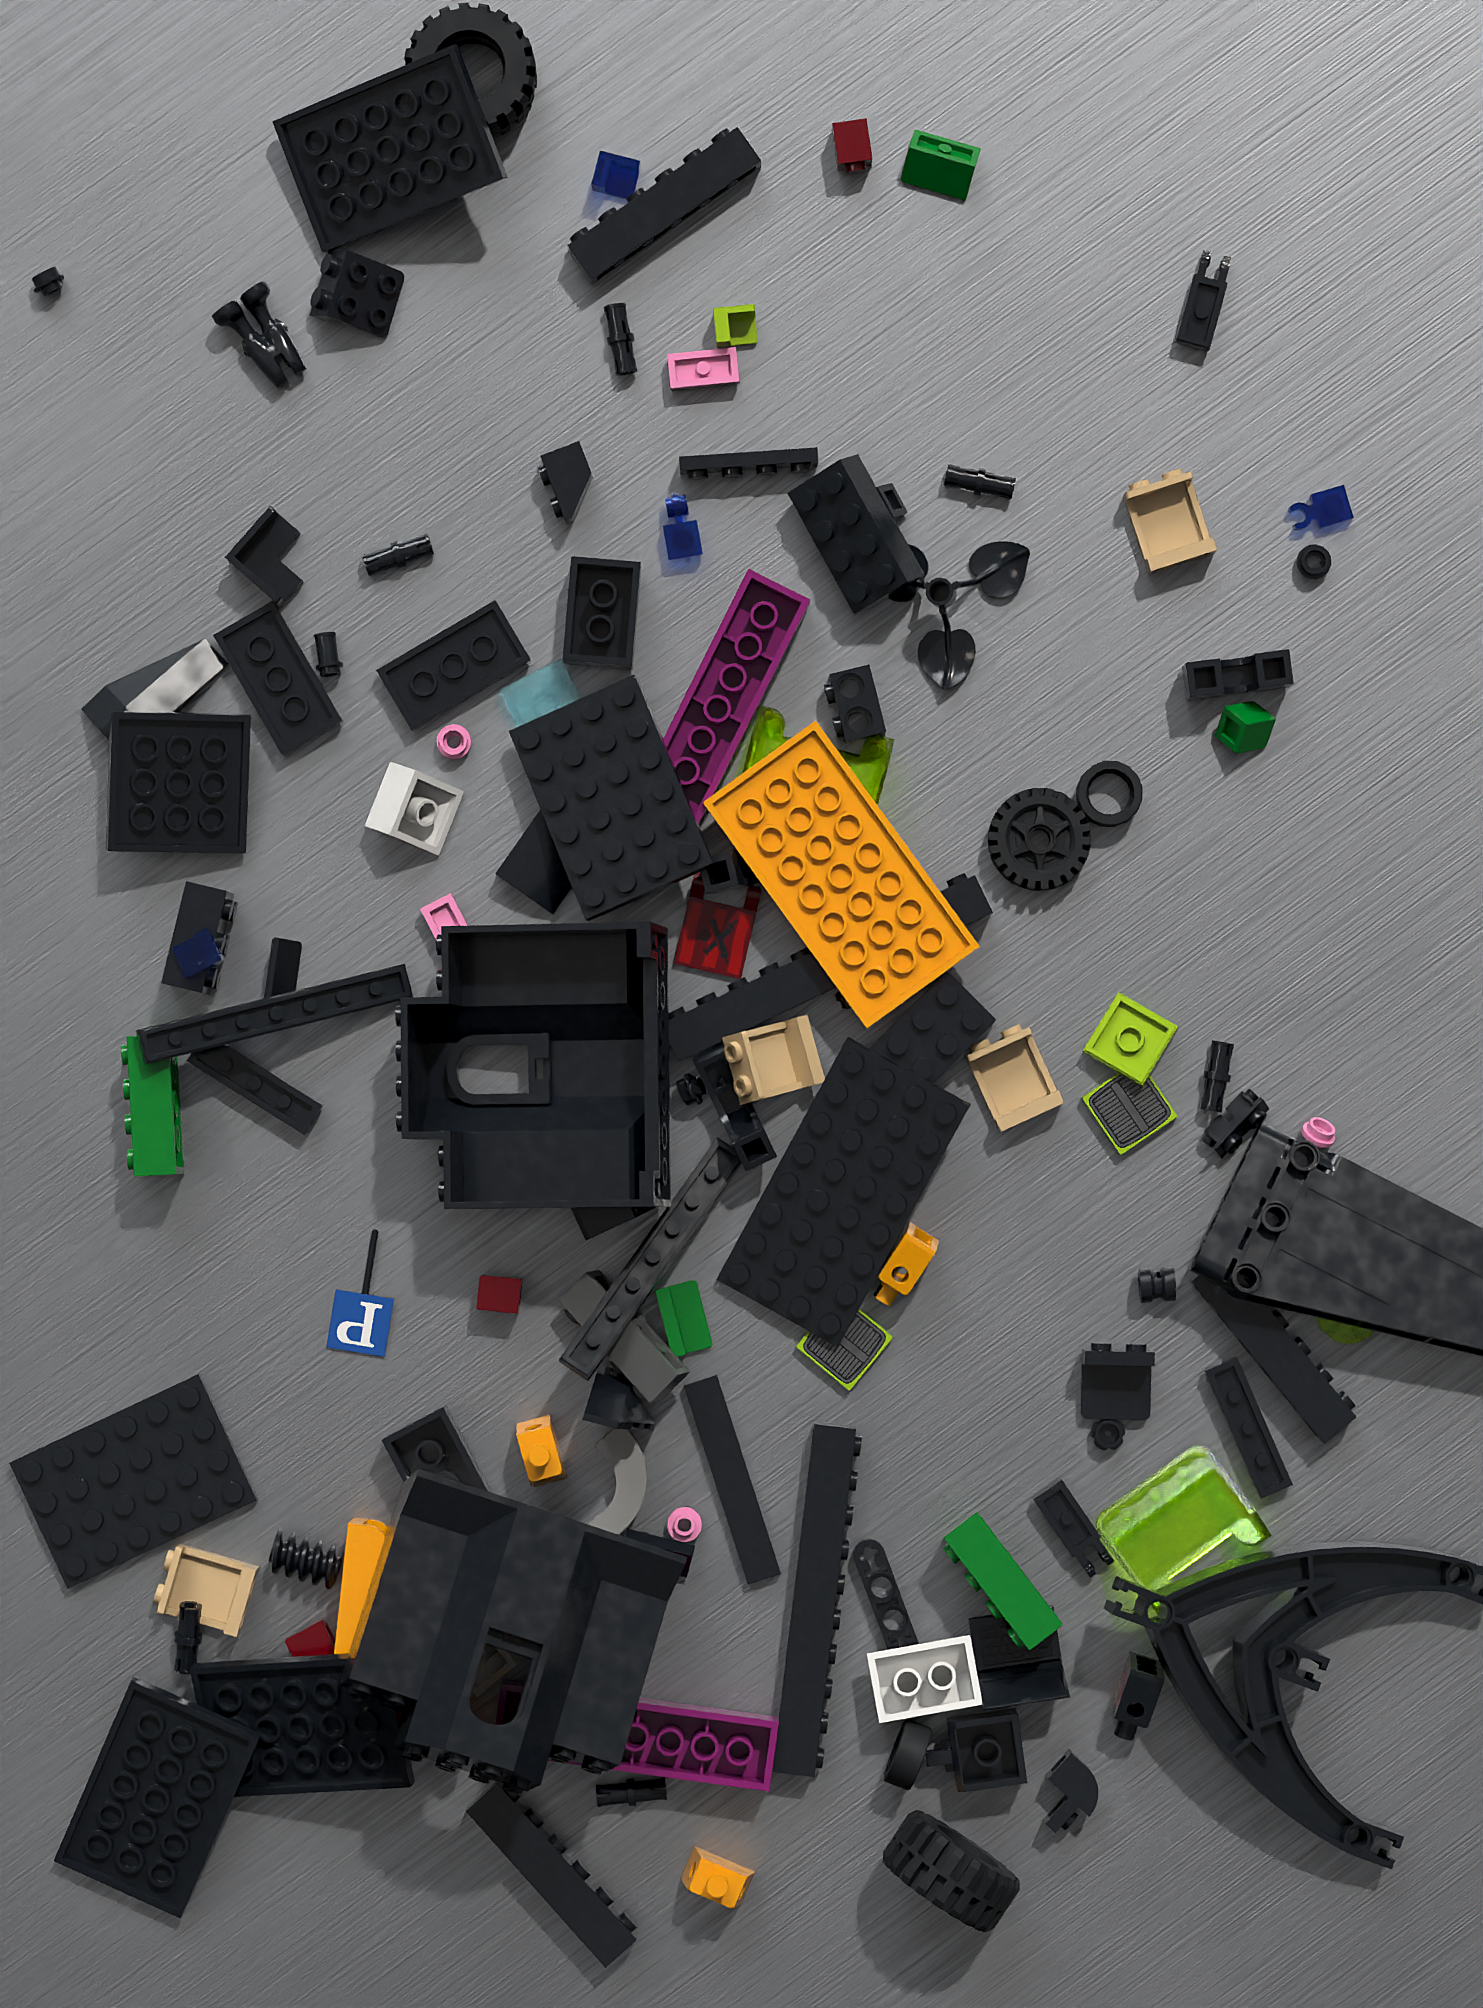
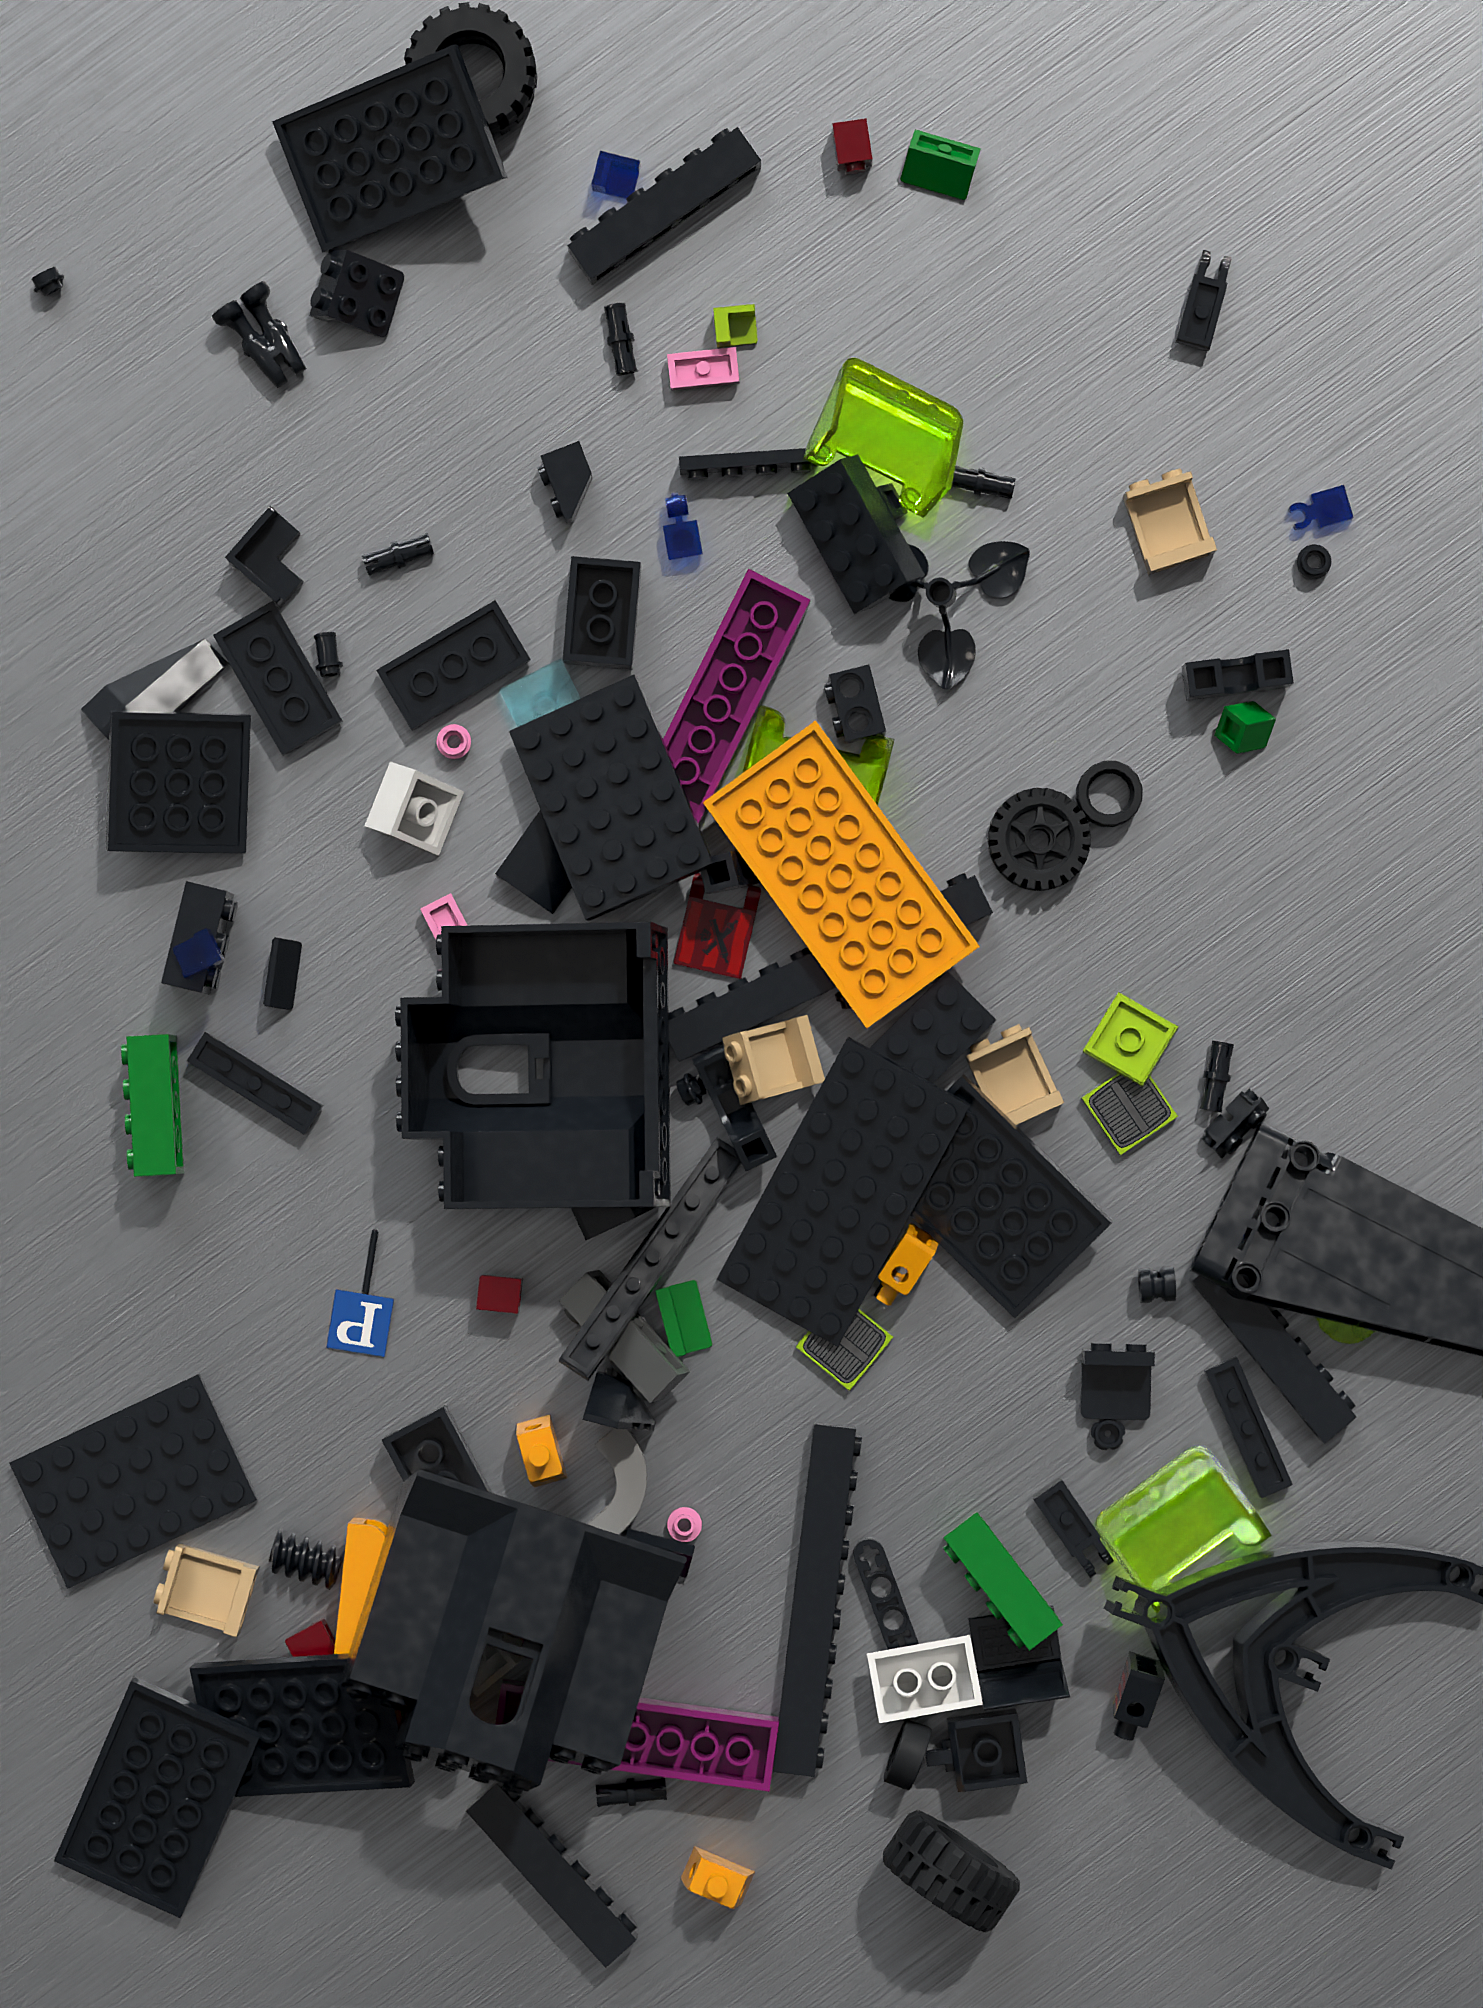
(188, 1636): black pin -> none
(273, 1014): black tile -> none
(732, 1479): black tile -> none
(892, 431): none -> clear neon green windscreen
(1005, 1206): none -> black plate
(1077, 1784): black brick -> none
(1319, 1132): bright pink plate -> none

